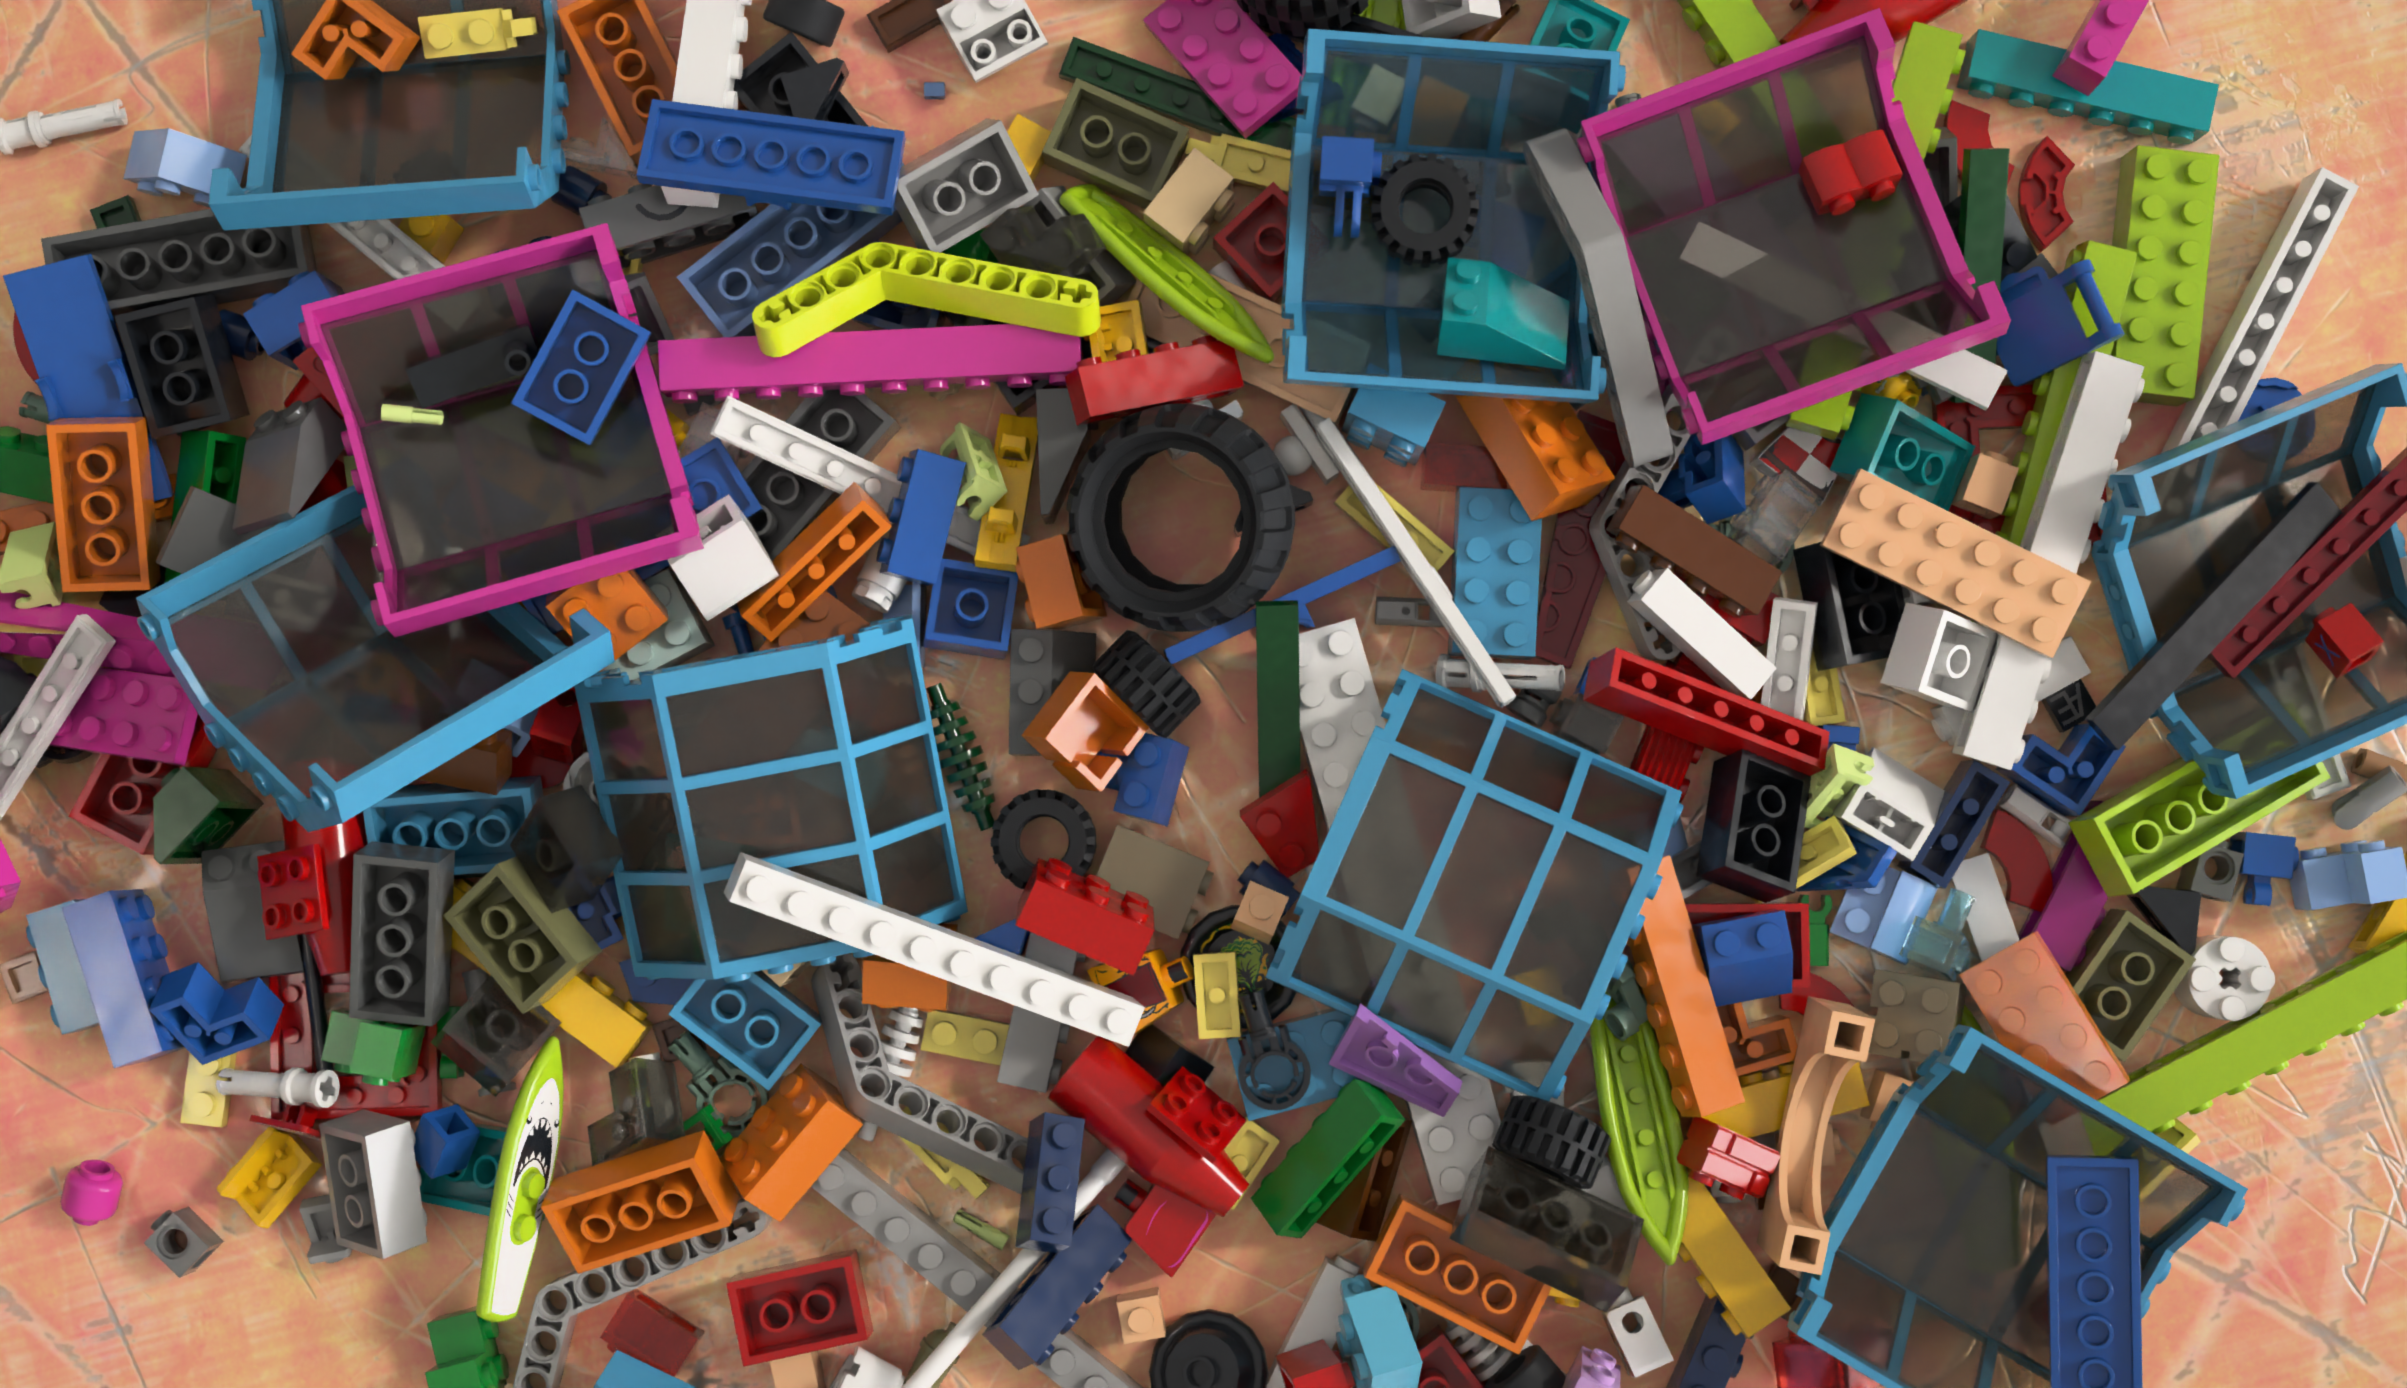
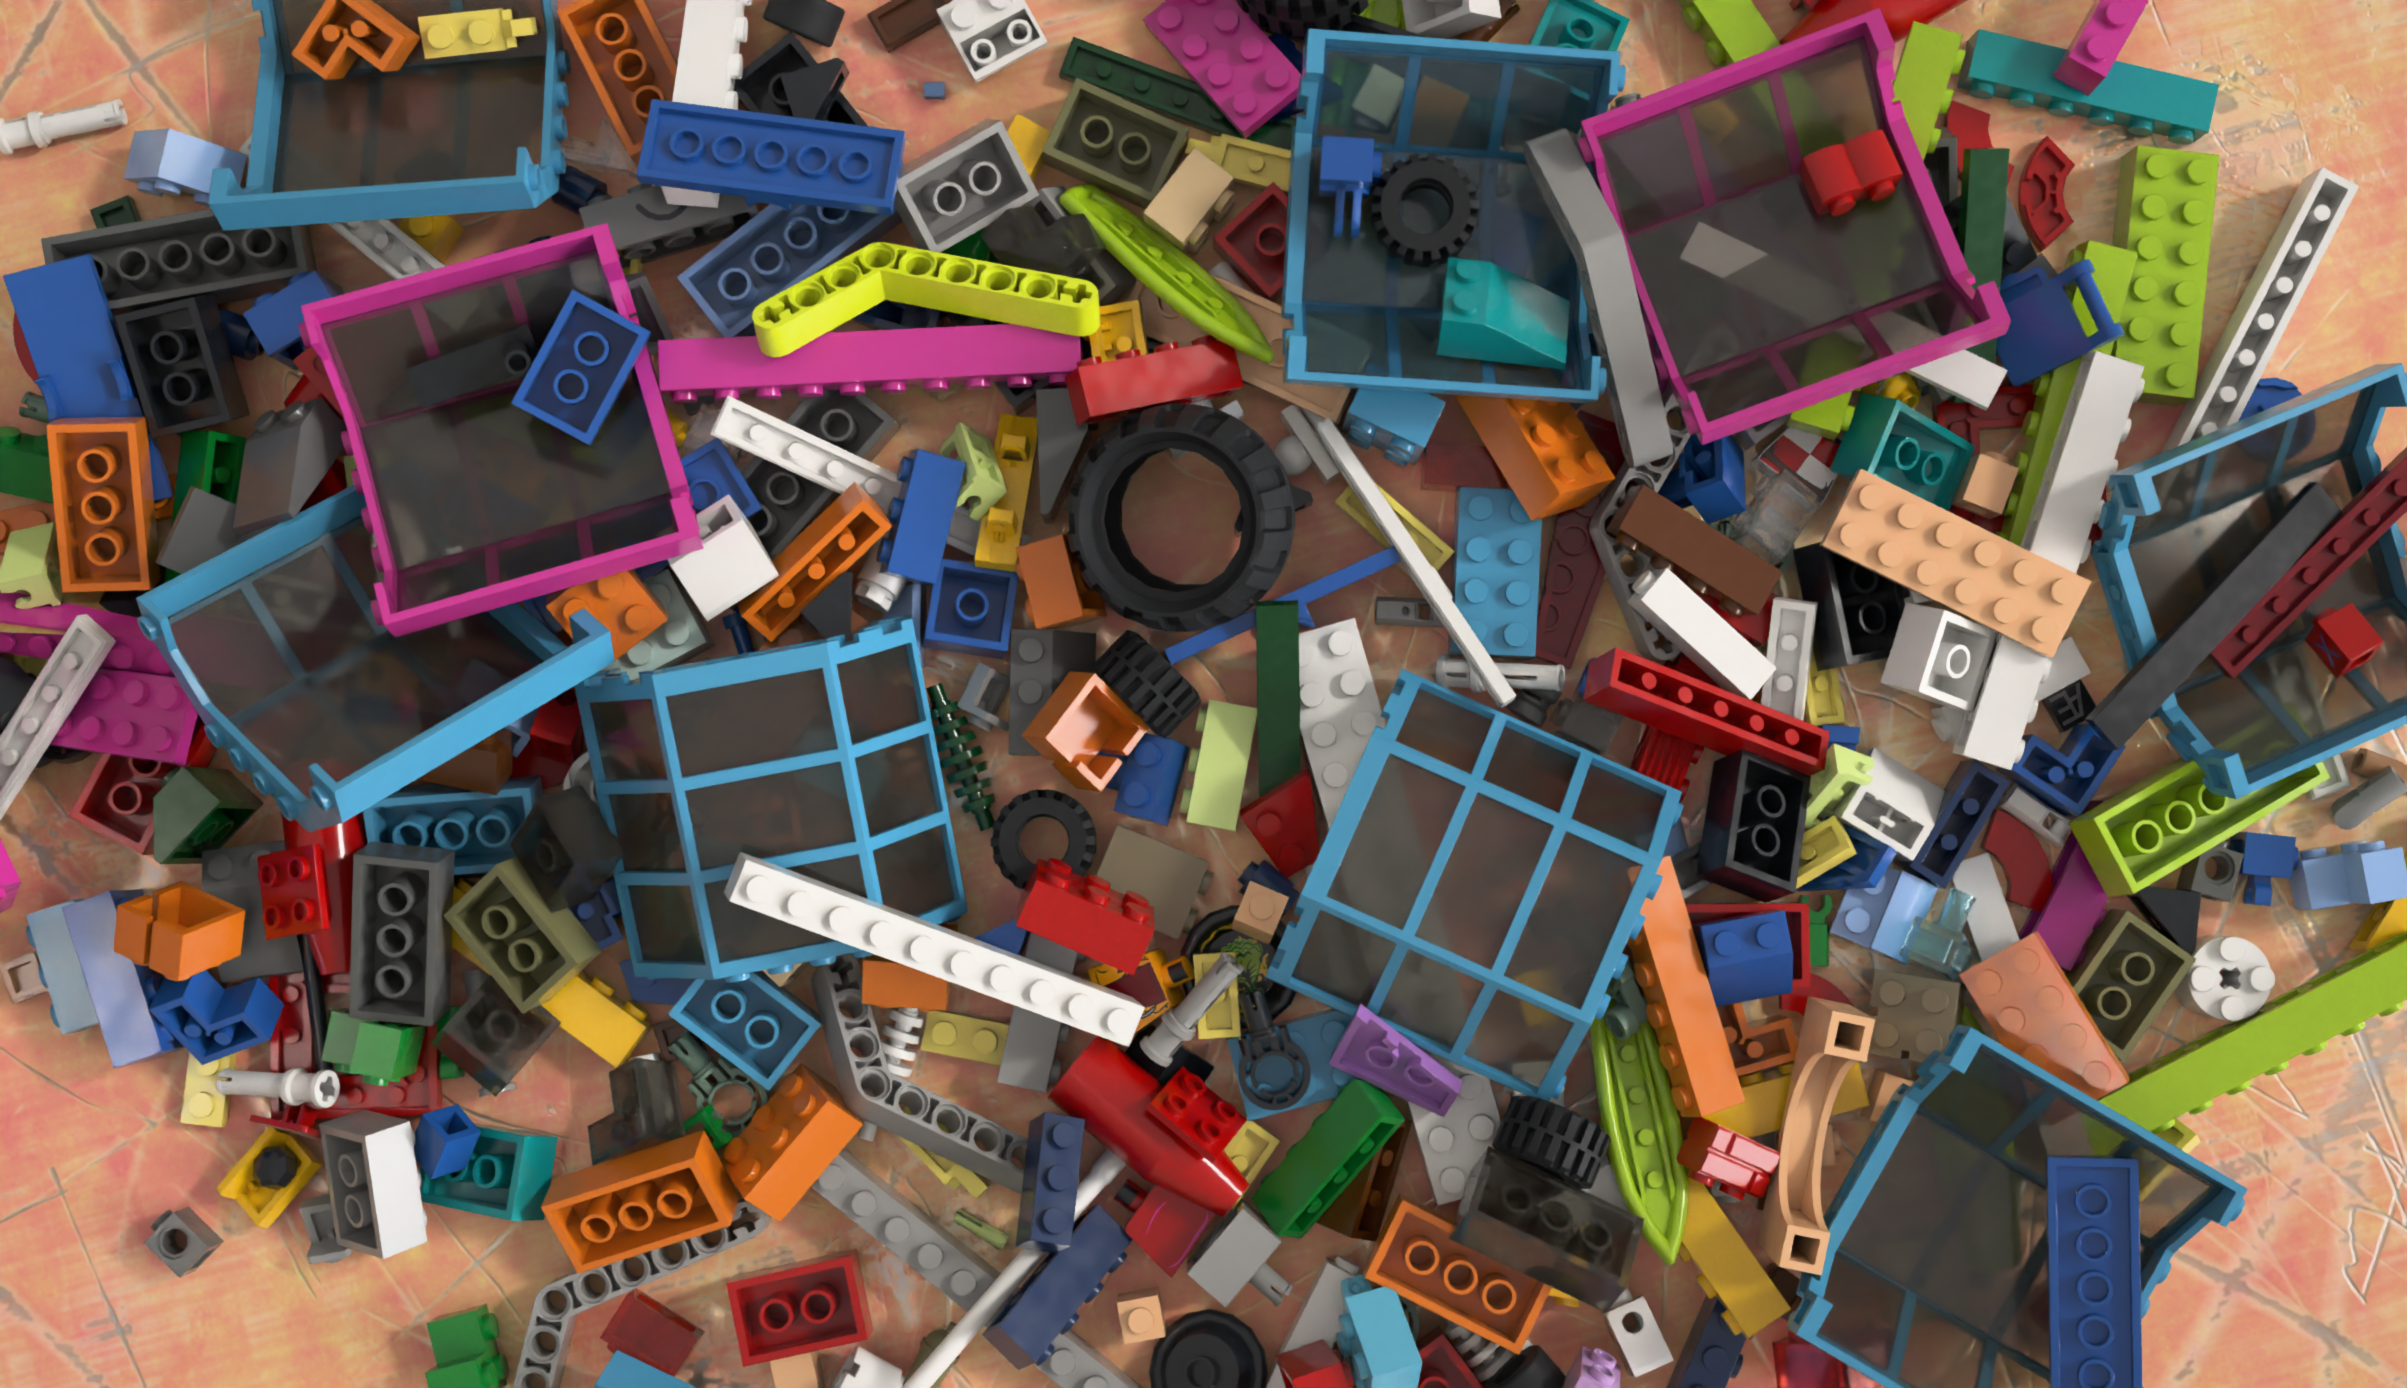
(91, 1192): dark pink head -> none
(179, 931): none -> orange piece
(275, 1167): none -> black tile
(409, 414): yellowish green pin -> none
(521, 1186): piece -> none
(831, 610): none -> black slope
(983, 697): none -> light grey bracket
(1180, 1022): none -> light grey pin
(1219, 765): none -> yellowish green brick
(1237, 1255): none -> light grey brick

